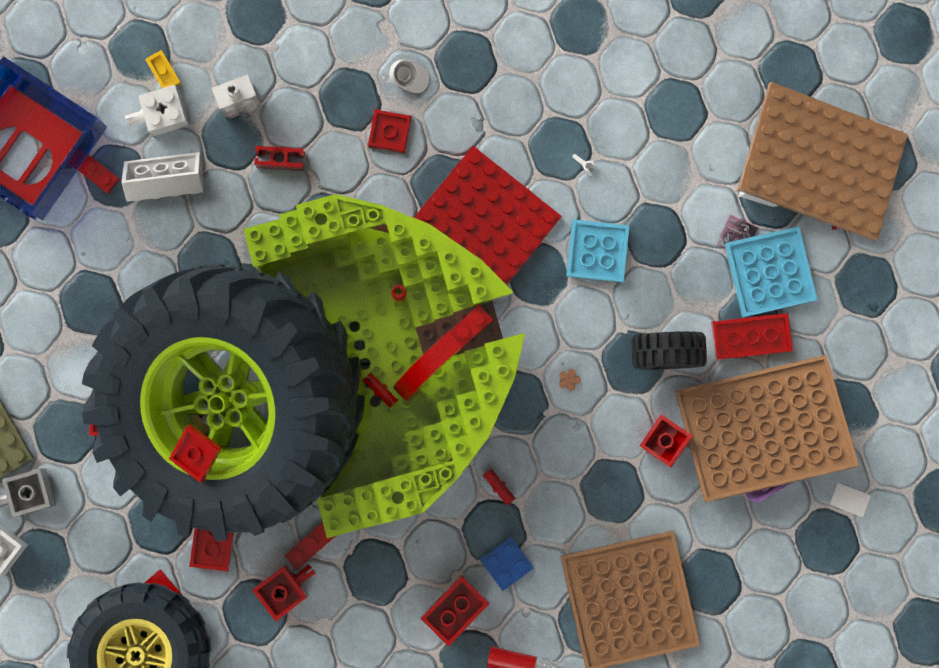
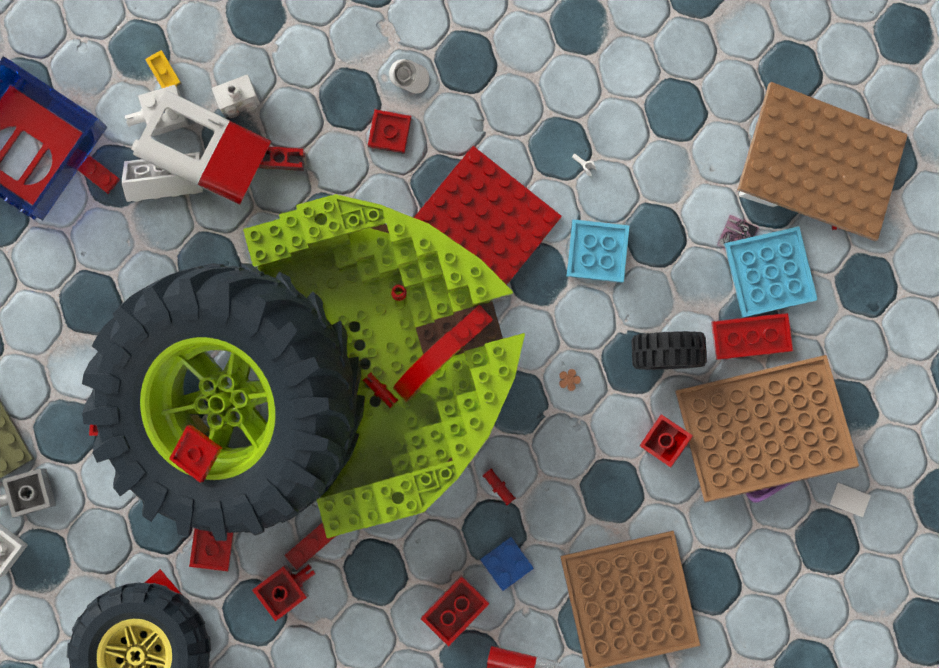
(227, 161): none -> piece

